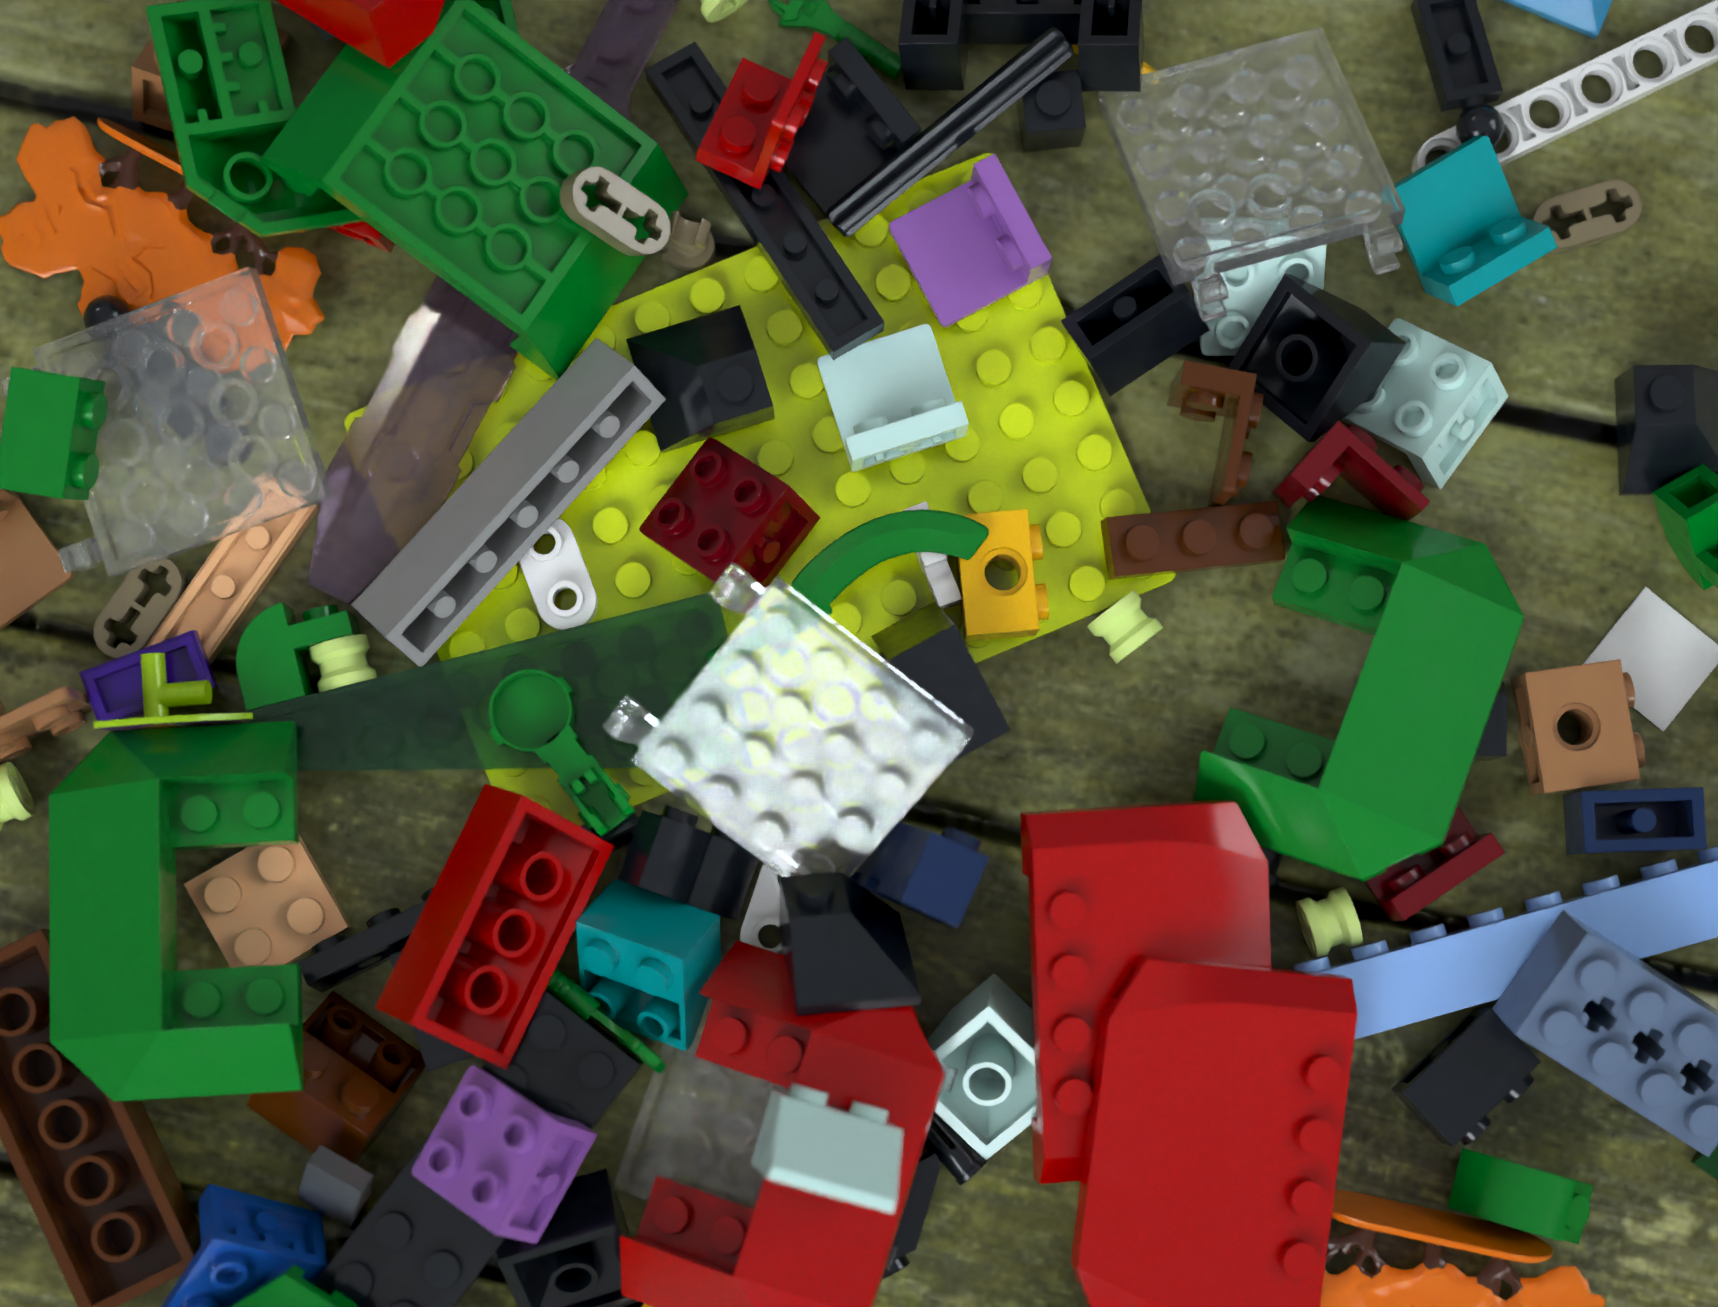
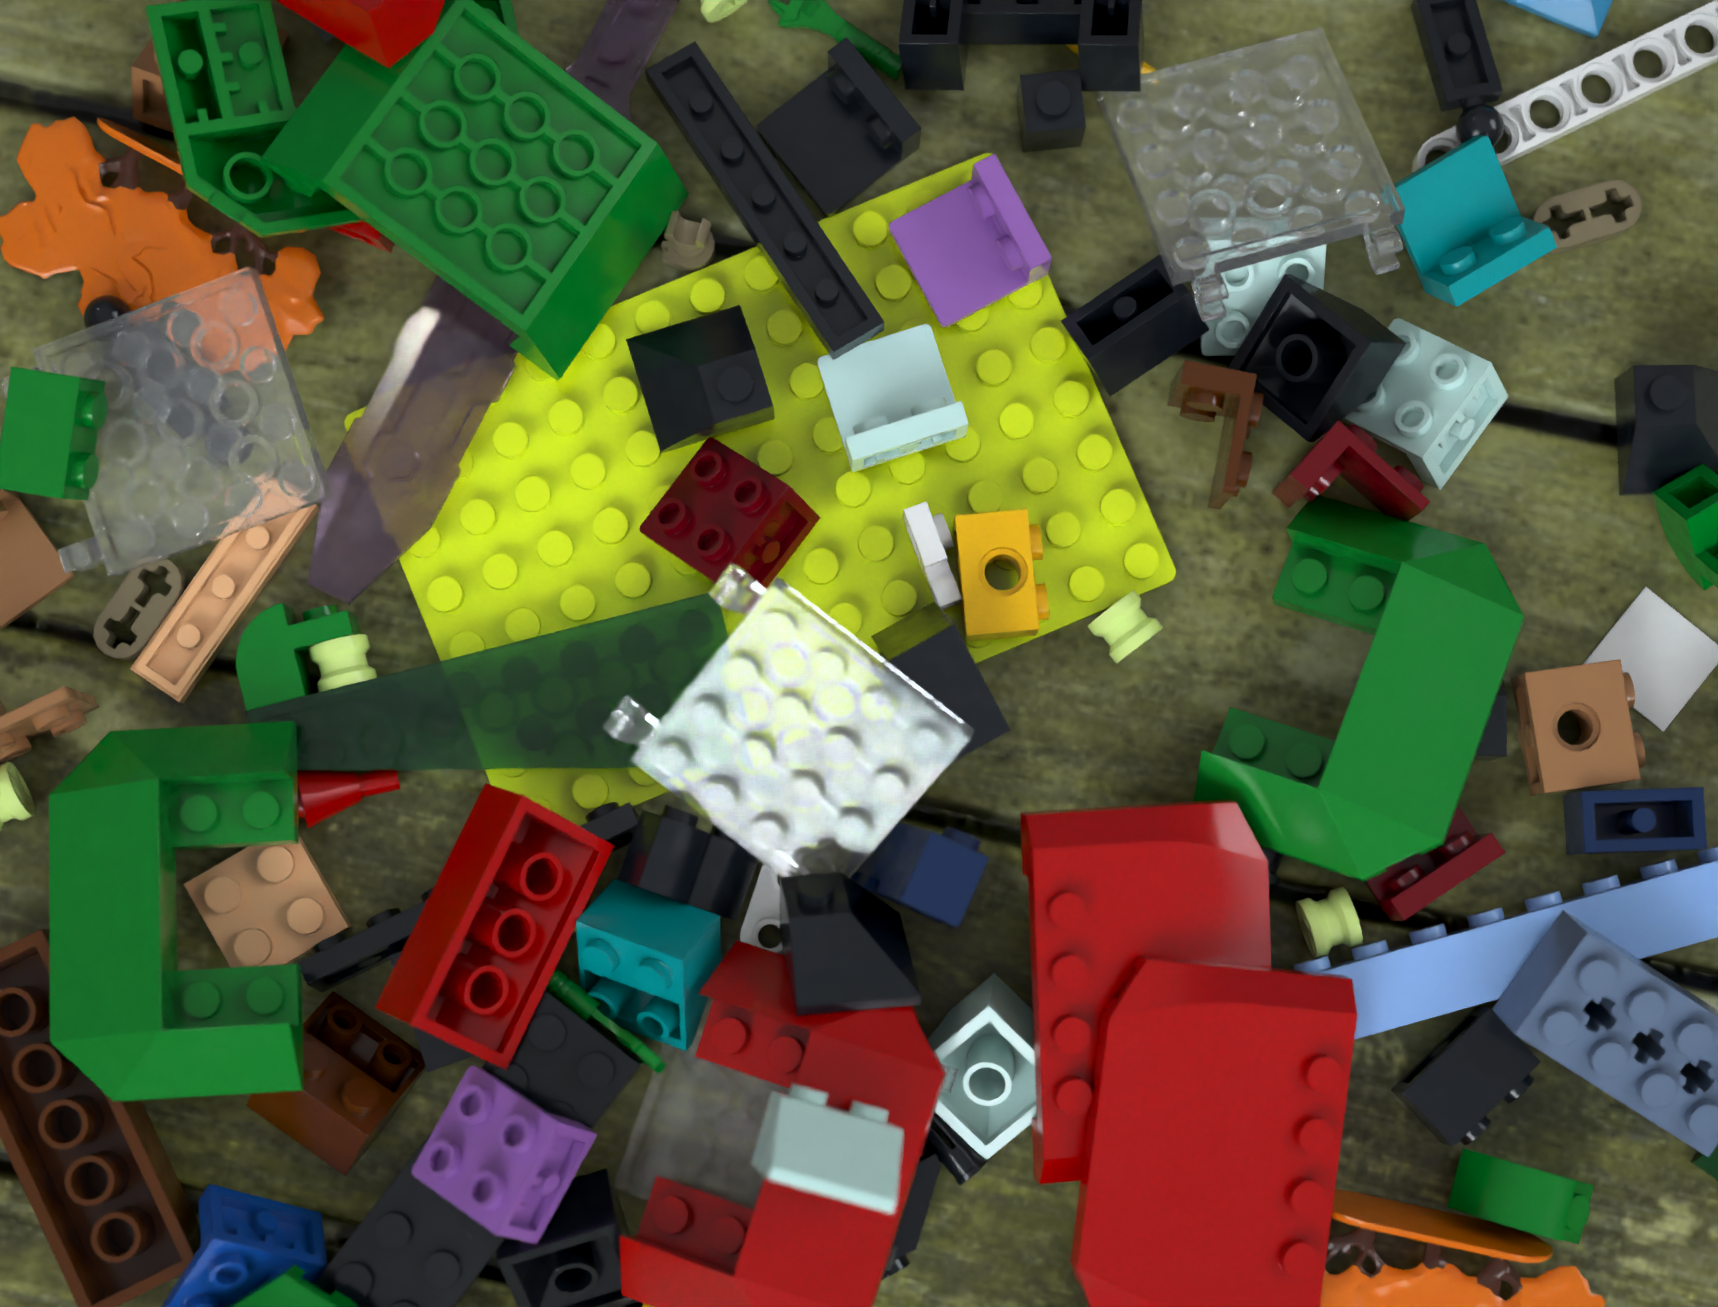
(117, 684): dark purple tile -> none
(160, 695): lime shield -> none
(331, 792): none -> red cone
(336, 1187): dark grey slope -> none
(509, 502): light grey brick -> none
(533, 709): green piece -> none
(560, 571): white plate -> none
(622, 201): beam -> none
(761, 117): red bracket -> none
(879, 541): green sword -> none
(950, 131): black axle -> none
(1192, 540): reddish brown plate -> none

